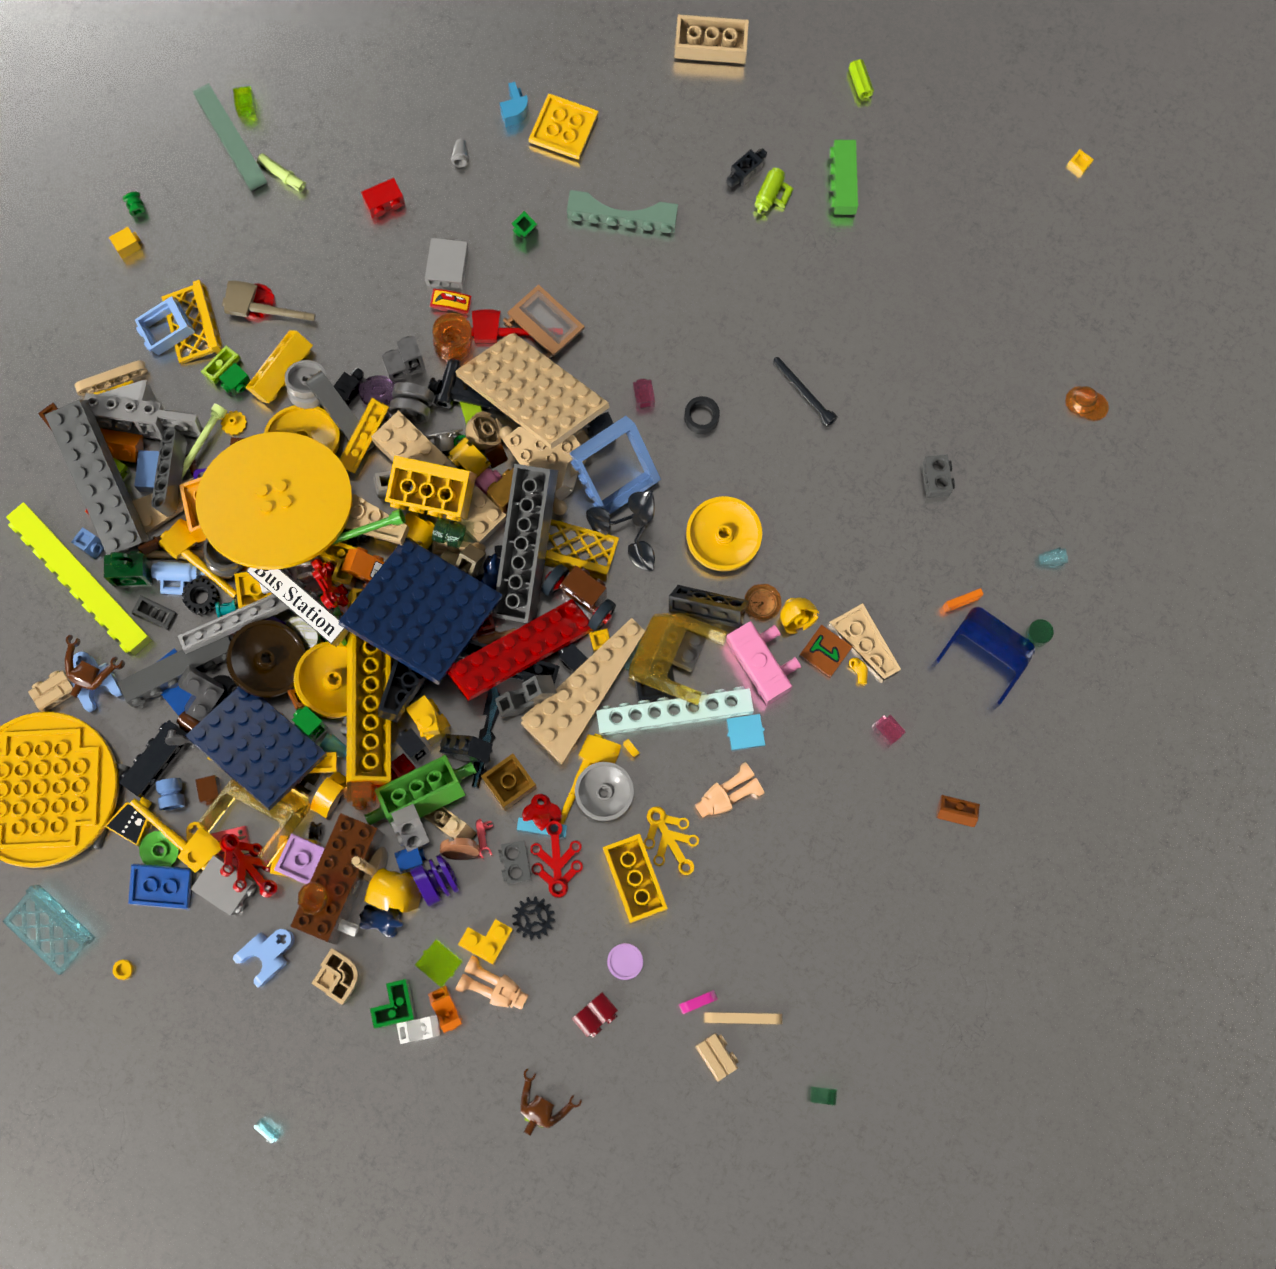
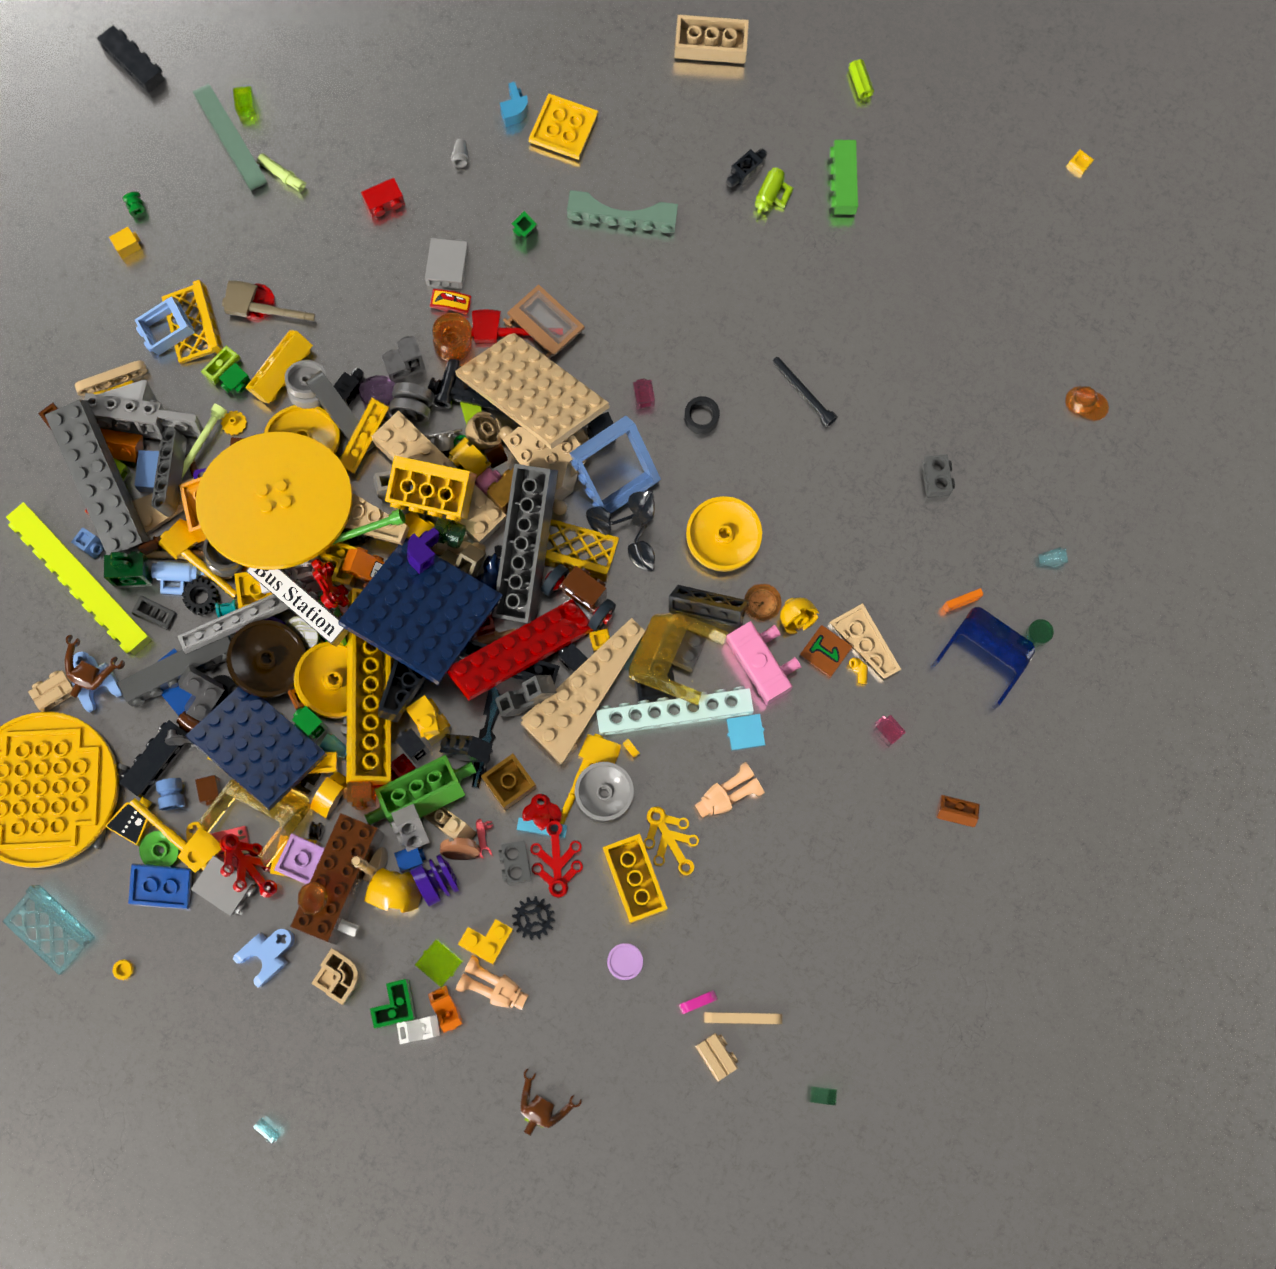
(129, 57): none -> black brick
(381, 920): dark blue animal -> none
(419, 551): none -> dark purple brick
(595, 1014): dark red brick -> none

